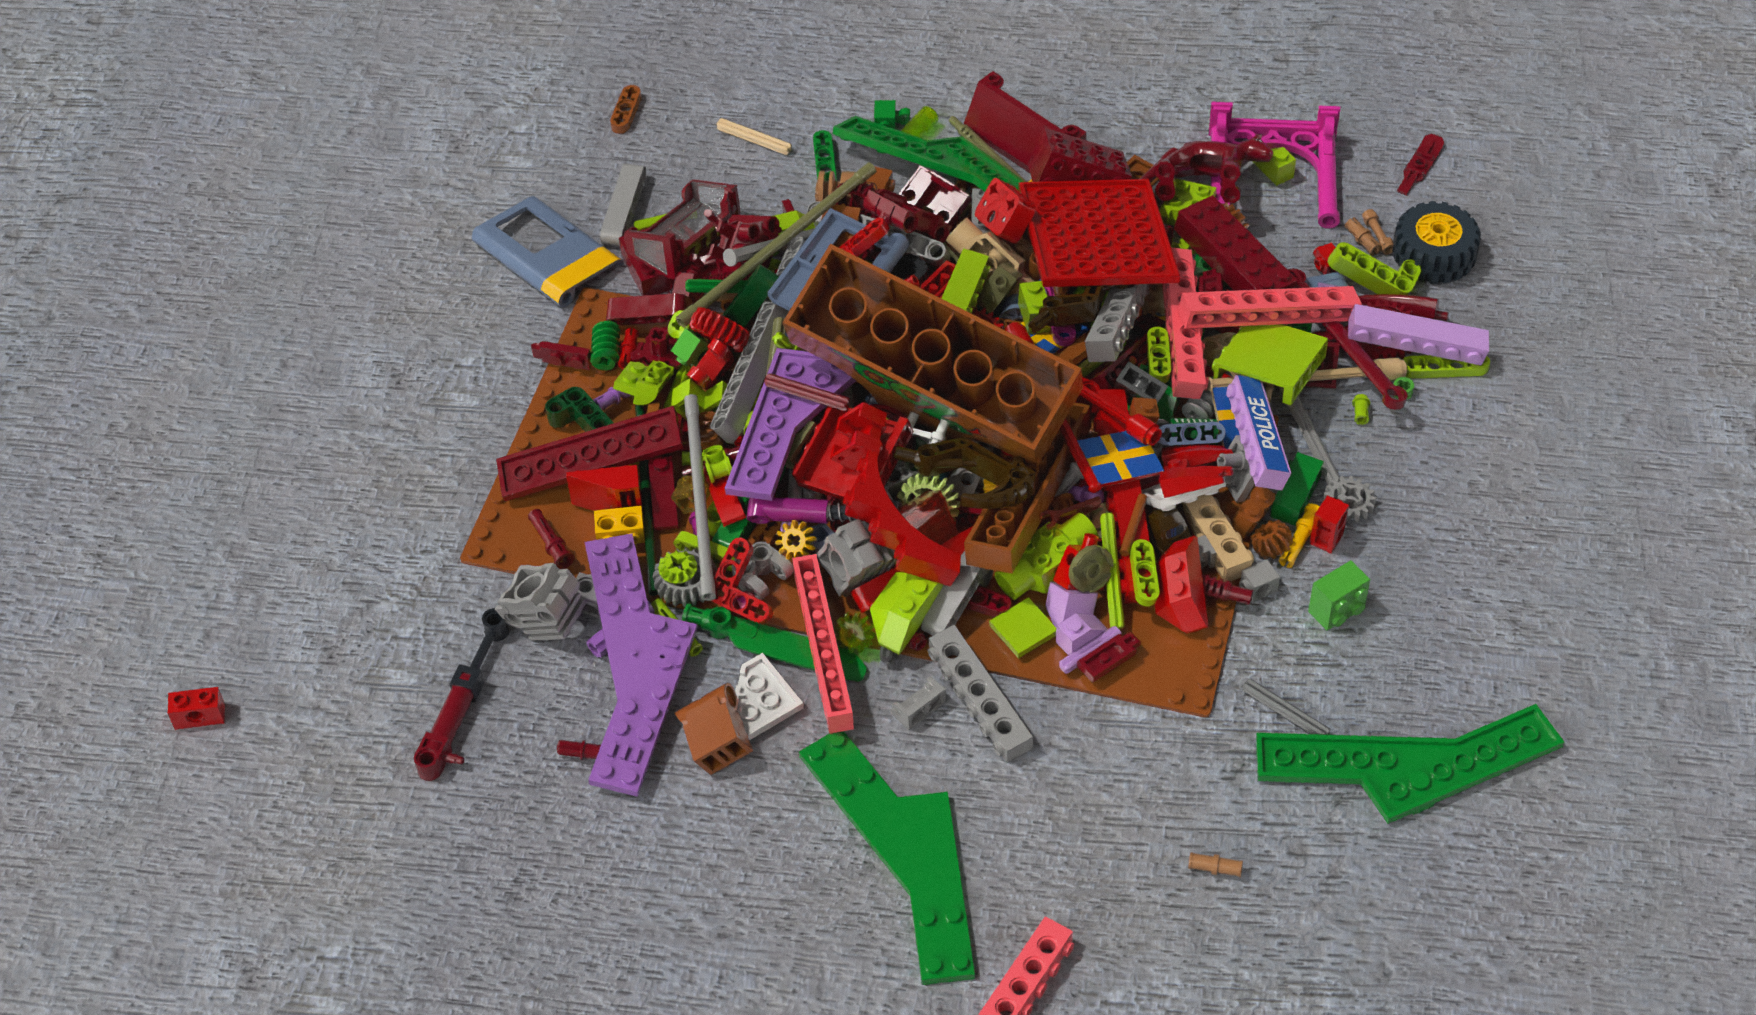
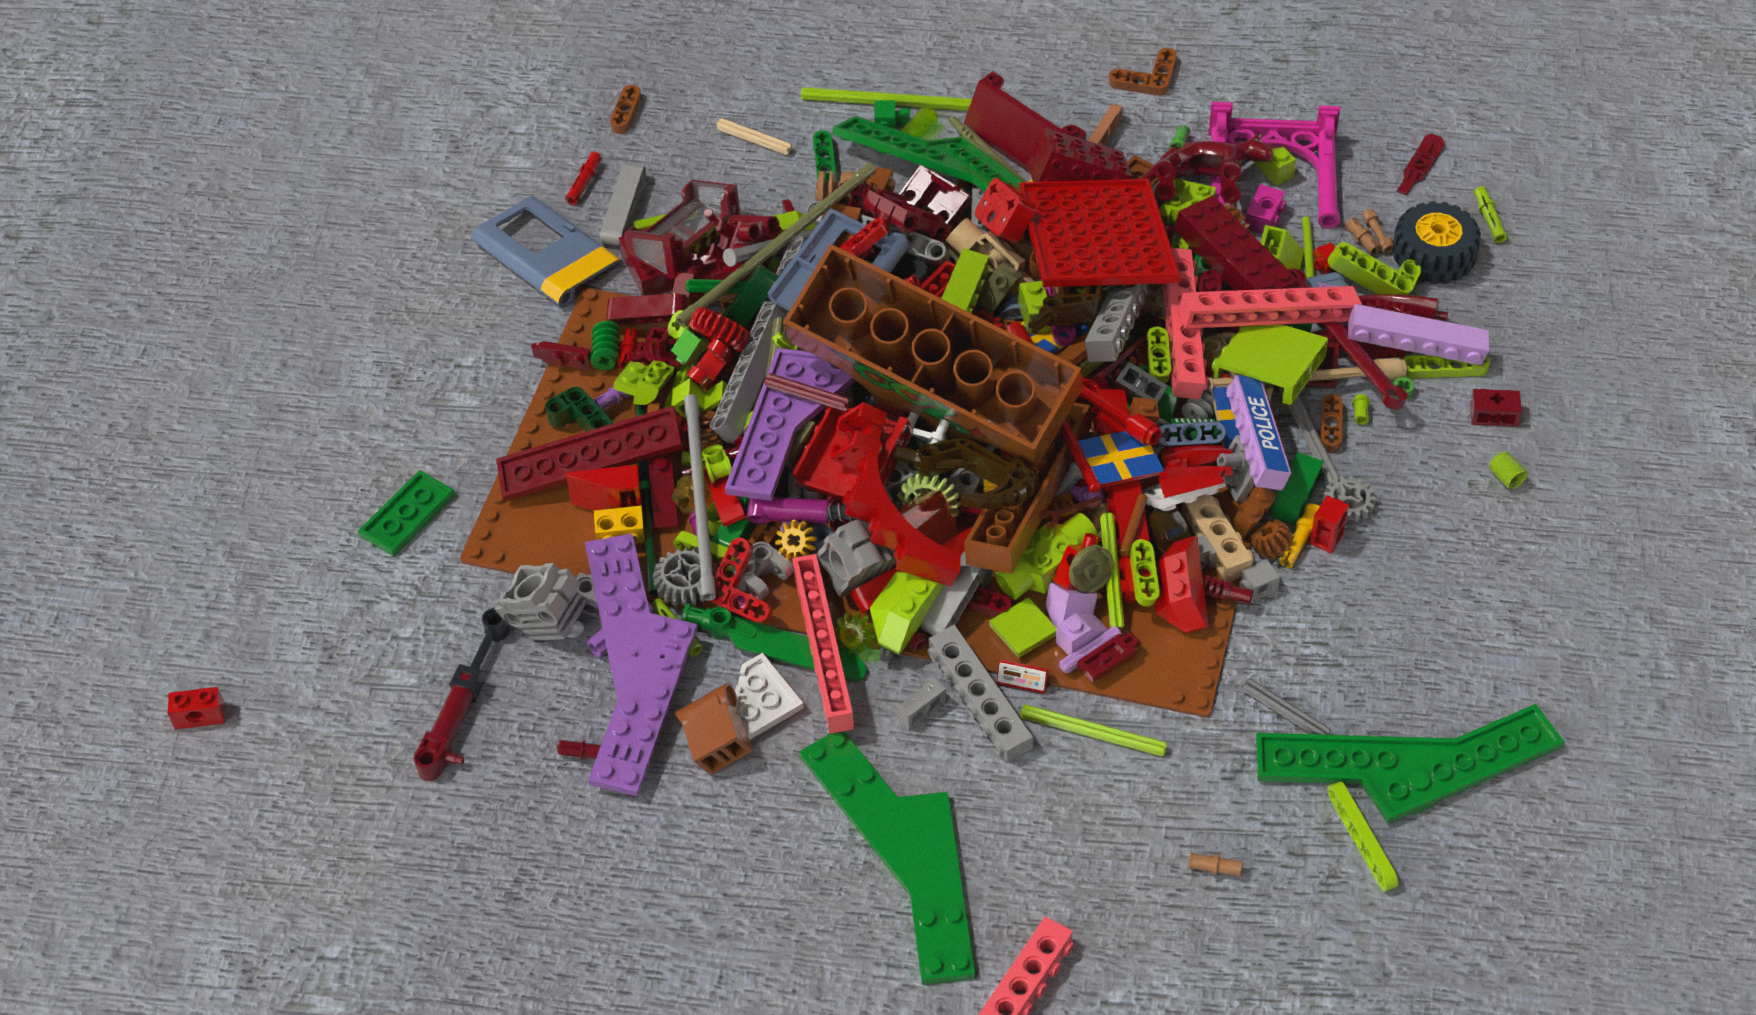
(406, 513): none -> green tile
(554, 545): dark red pin -> none
(586, 172): none -> red pin
(674, 574): lime gear -> none
(903, 100): none -> lime axle
(1022, 676): none -> slope
(1094, 730): none -> lime axle
(1107, 125): none -> nougat beam
(1119, 77): none -> dark orange beam
(1180, 137): none -> bright green pin
(1265, 208): none -> dark pink brick
(1282, 246): none -> lime slope
(1308, 248): none -> lime bar
(1336, 416): none -> dark orange beam
(1339, 595): bright green brick -> none
(1362, 836): none -> lime beam
(1483, 197): none -> lime pin
(1495, 407): none -> dark red brick
(1508, 470): none -> lime piece

